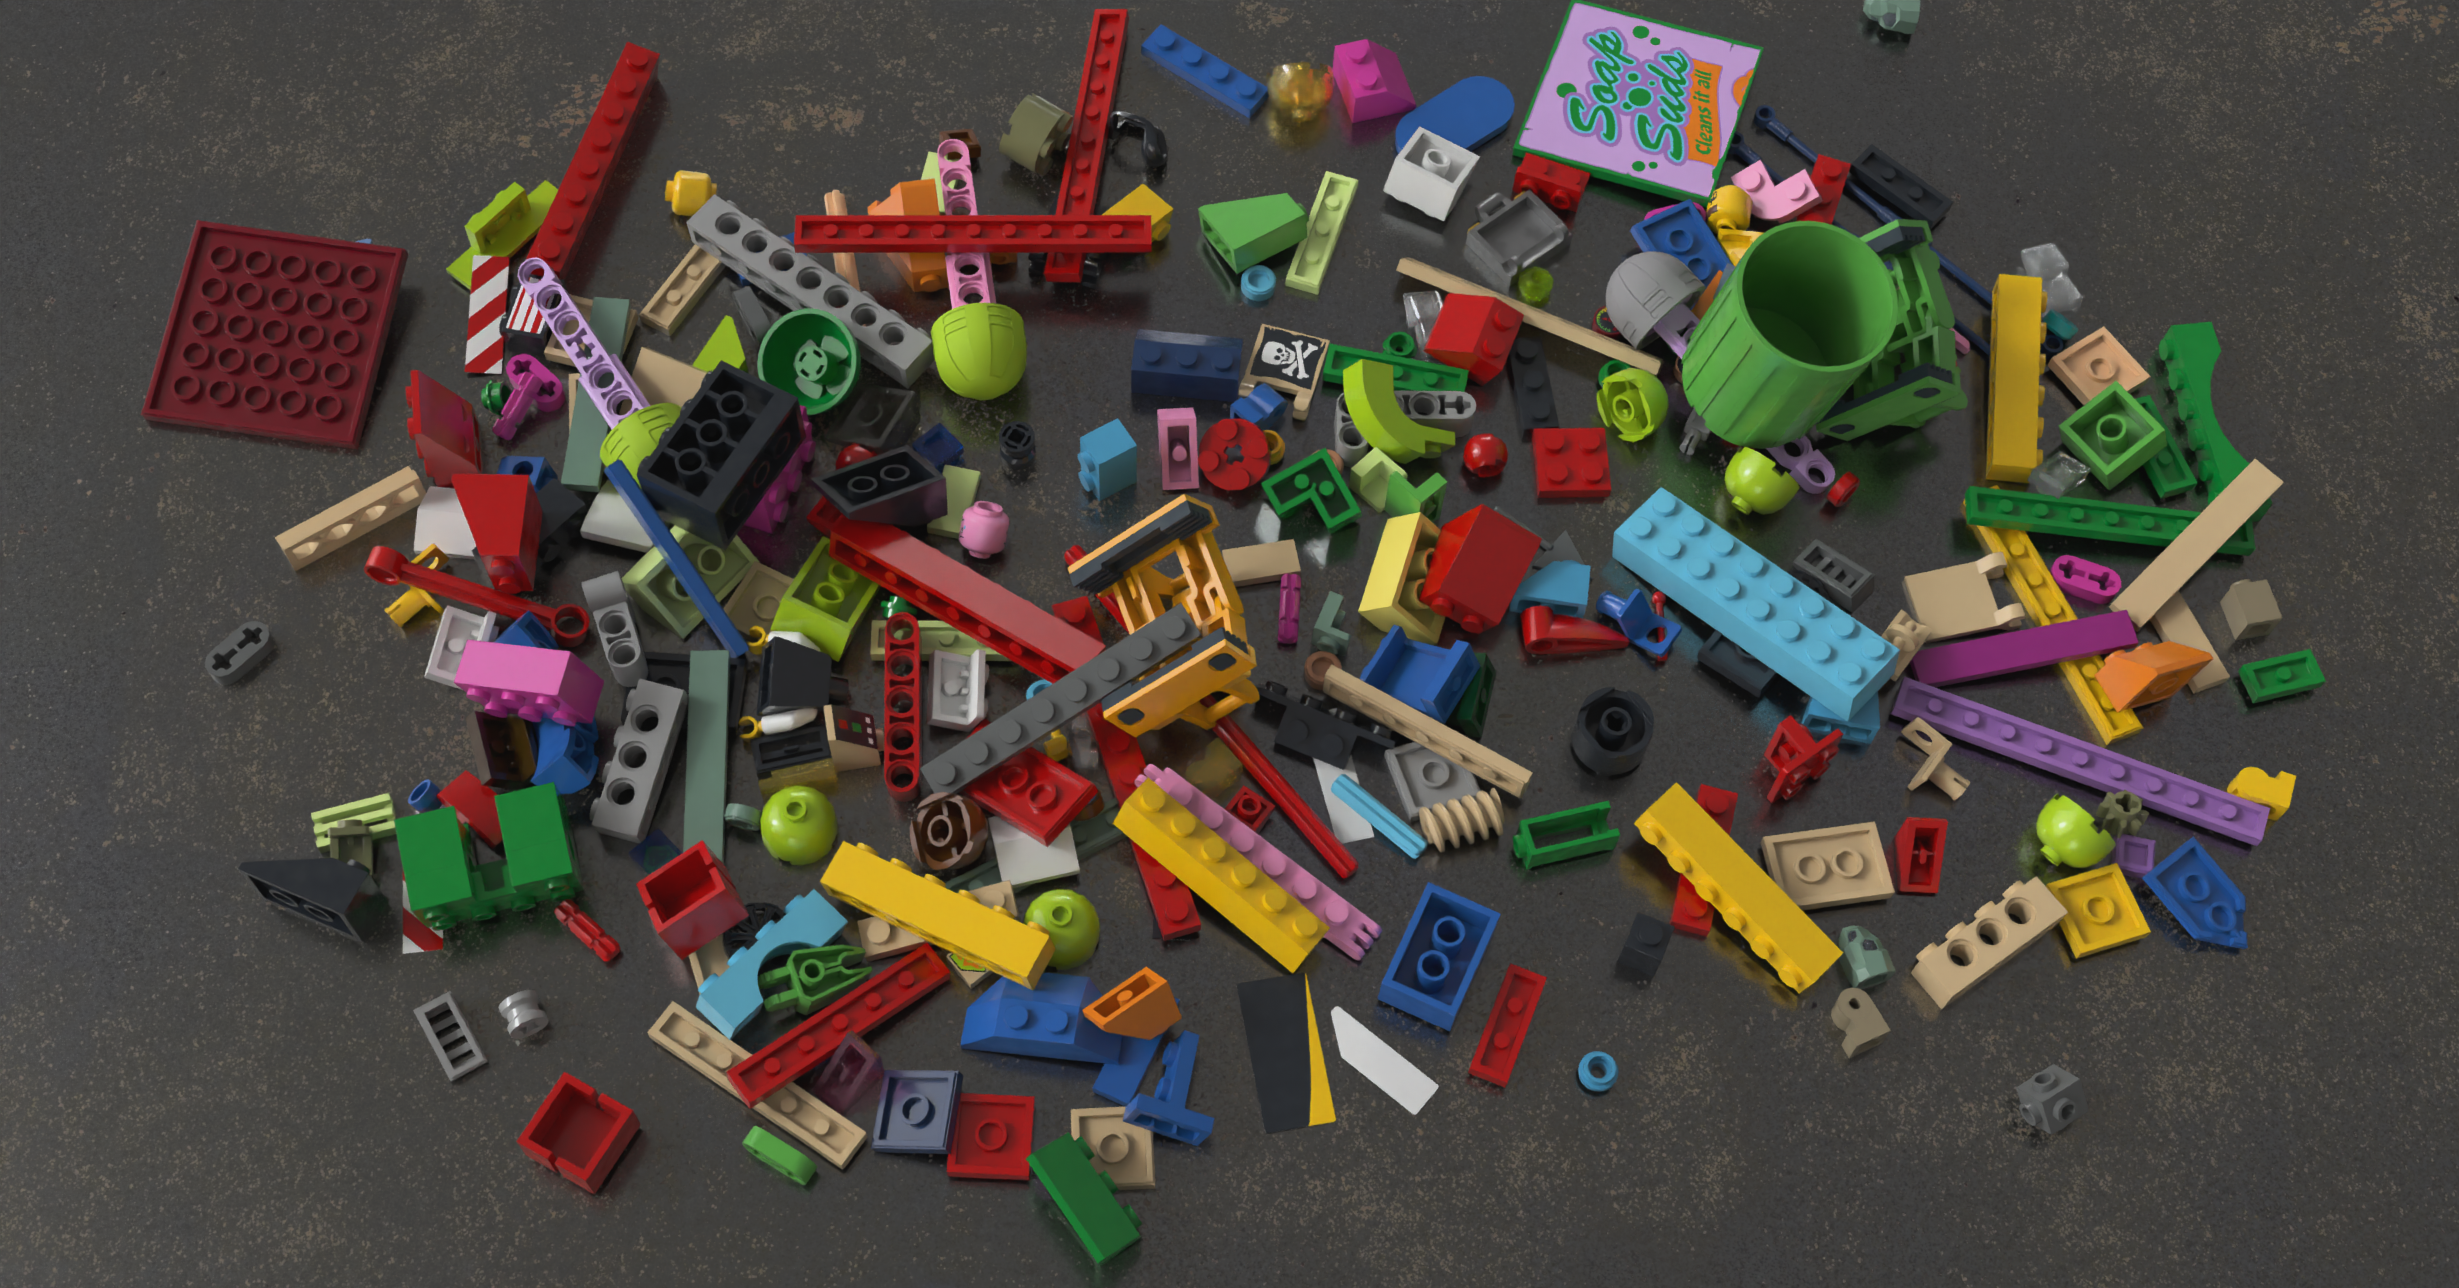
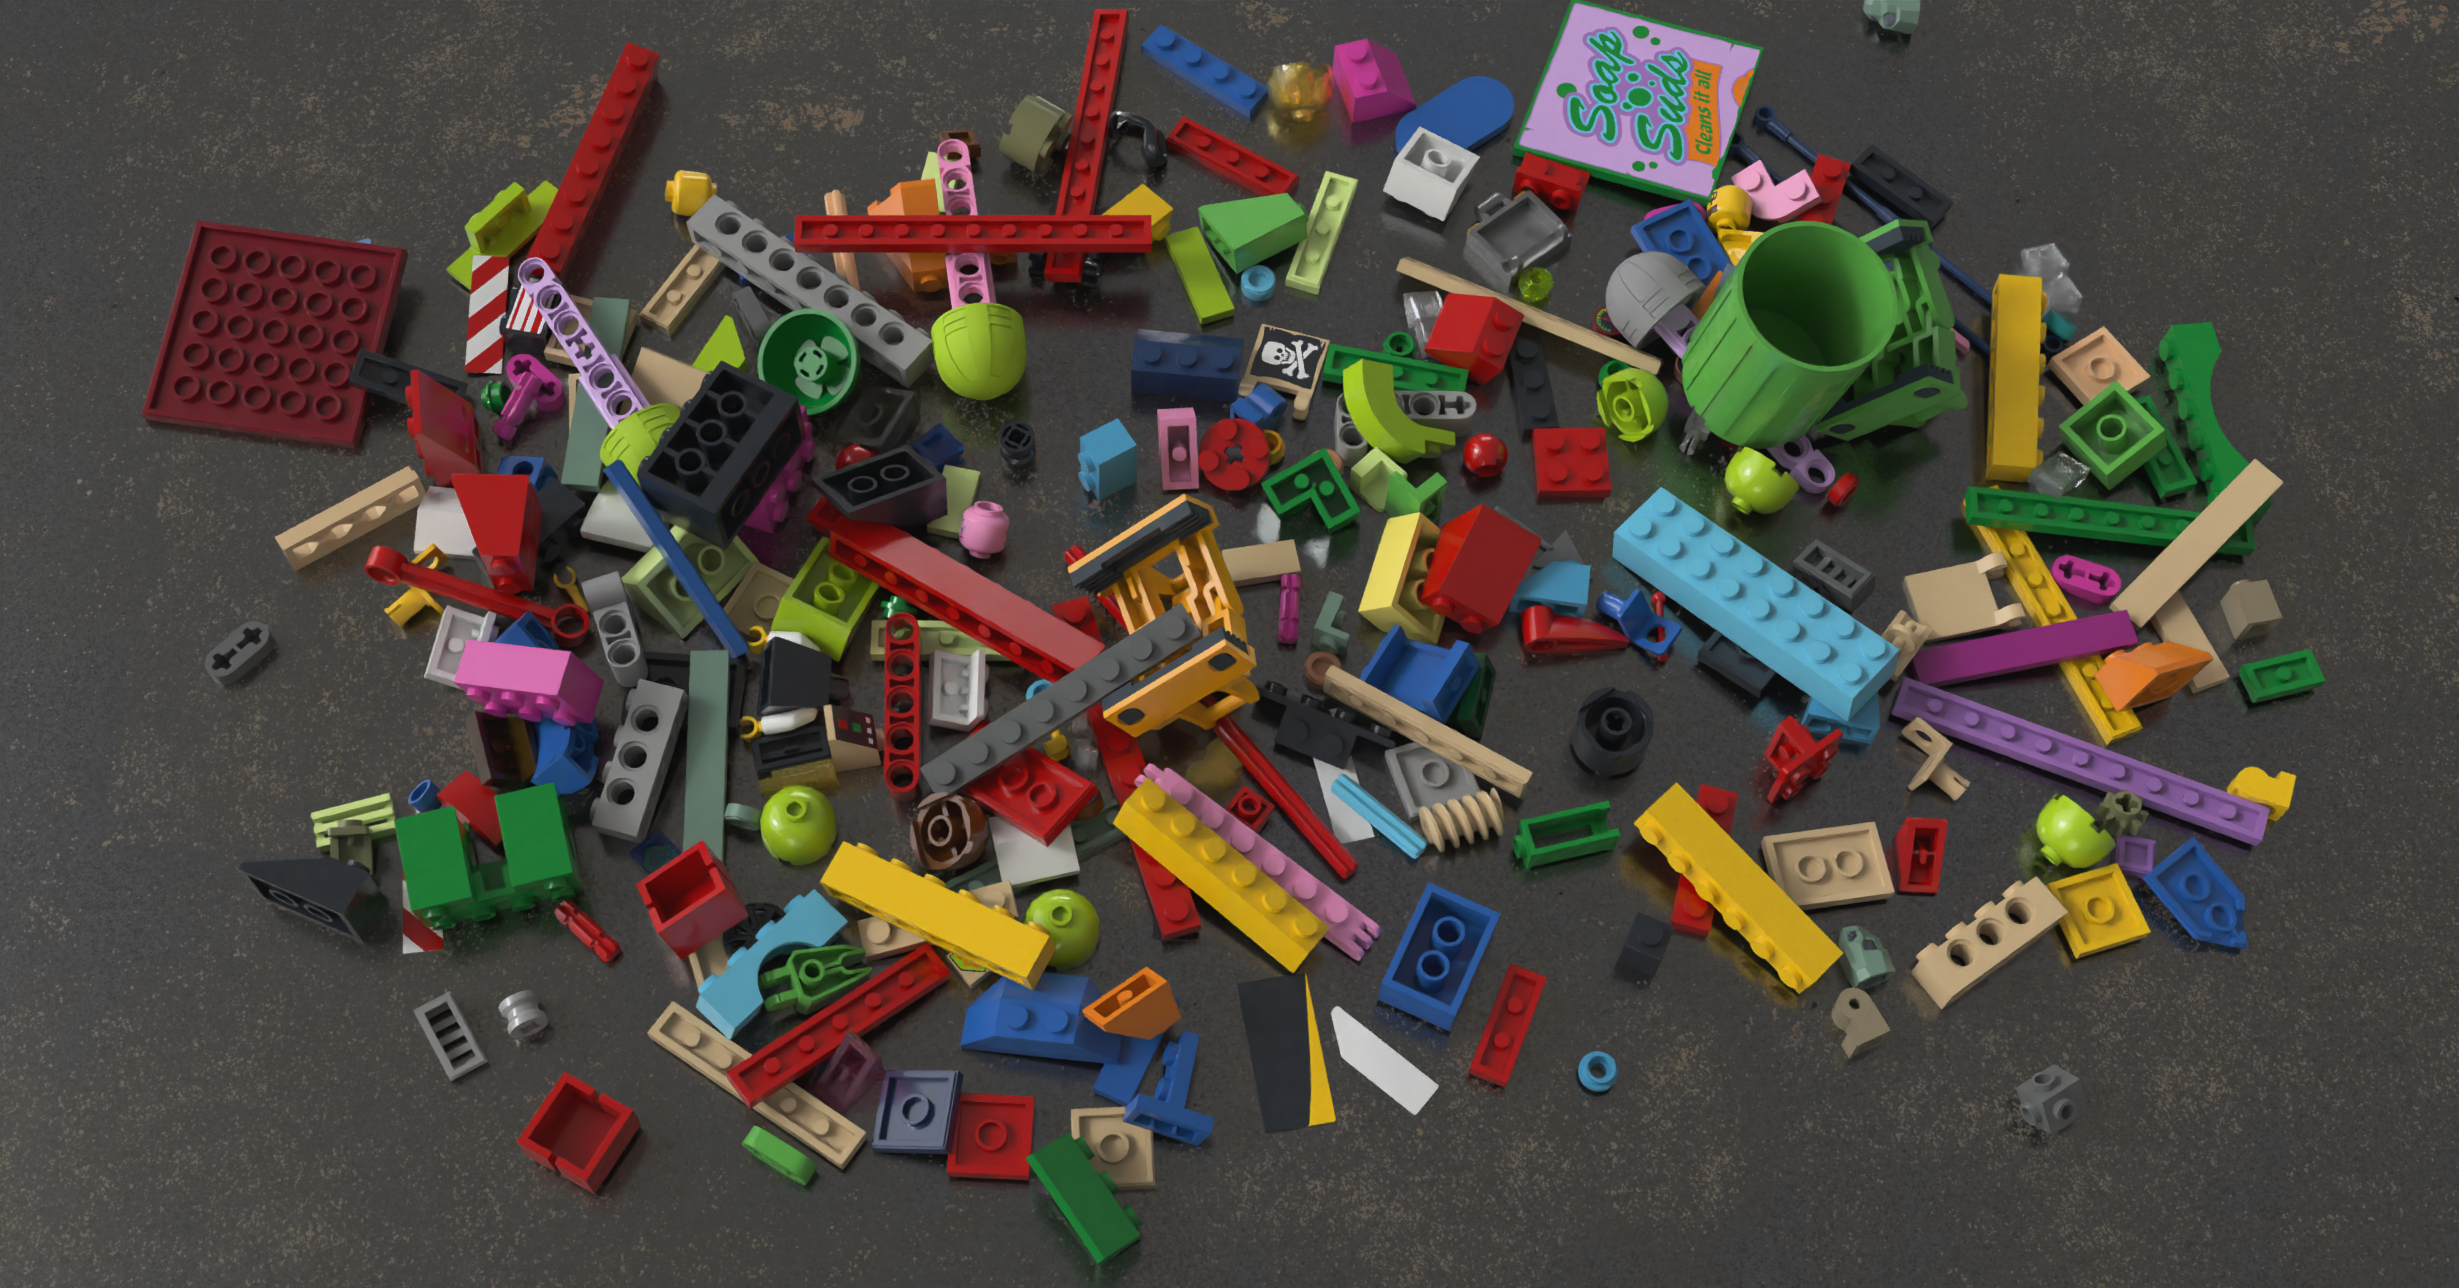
(390, 377): none -> black plate
(572, 590): none -> yellow hand
(1199, 275): none -> lime tile
(1230, 159): none -> red tile

